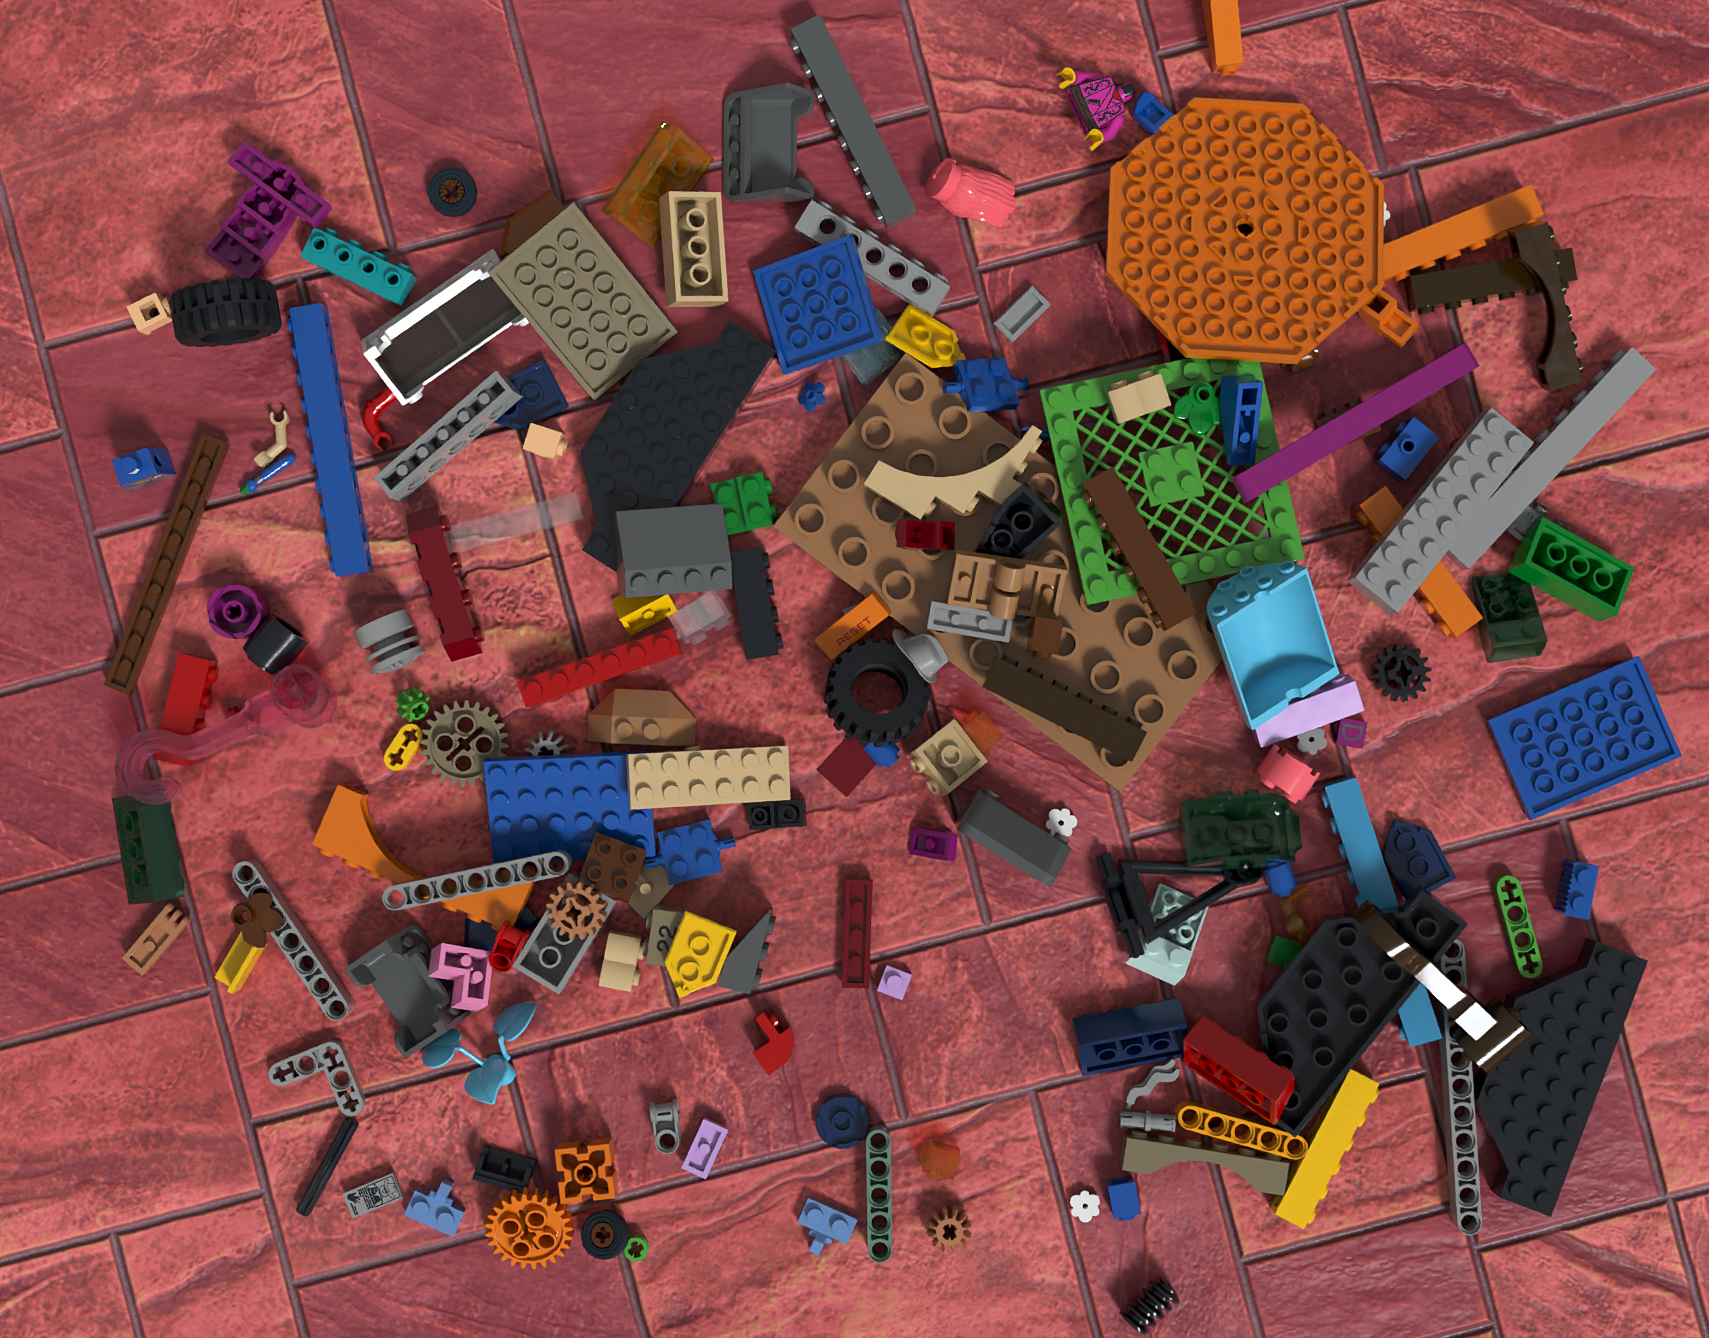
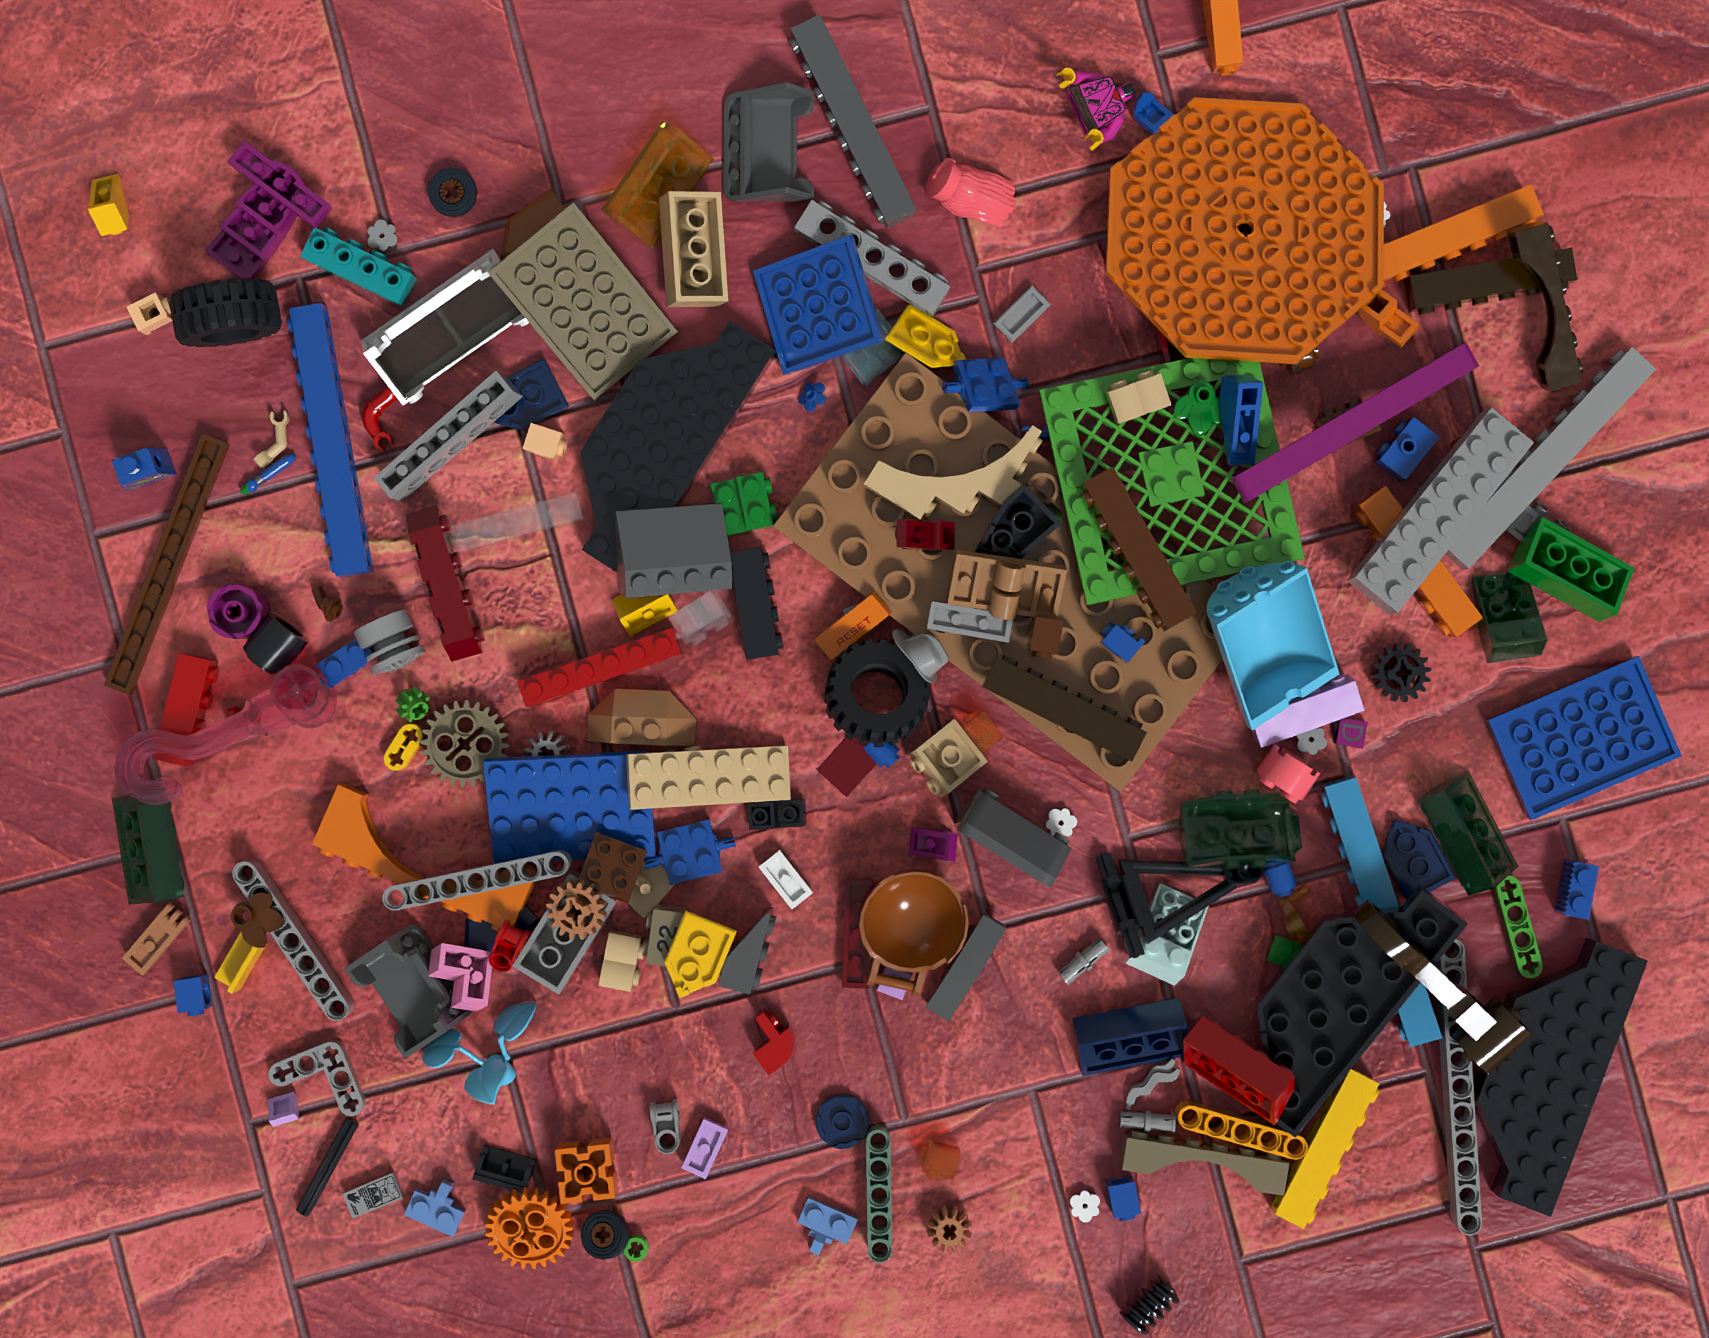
(108, 205): none -> yellow slope
(193, 994): none -> blue brick
(283, 1109): none -> lavender plate
(331, 607): none -> reddish brown plate
(344, 663): none -> blue plate
(380, 228): none -> light grey plant
(785, 879): none -> white plate
(912, 926): none -> dark orange windscreen
(966, 967): none -> dark grey slope
(1083, 961): none -> light grey pin
(1120, 641): none -> blue brick
(1468, 834): none -> clear green slope

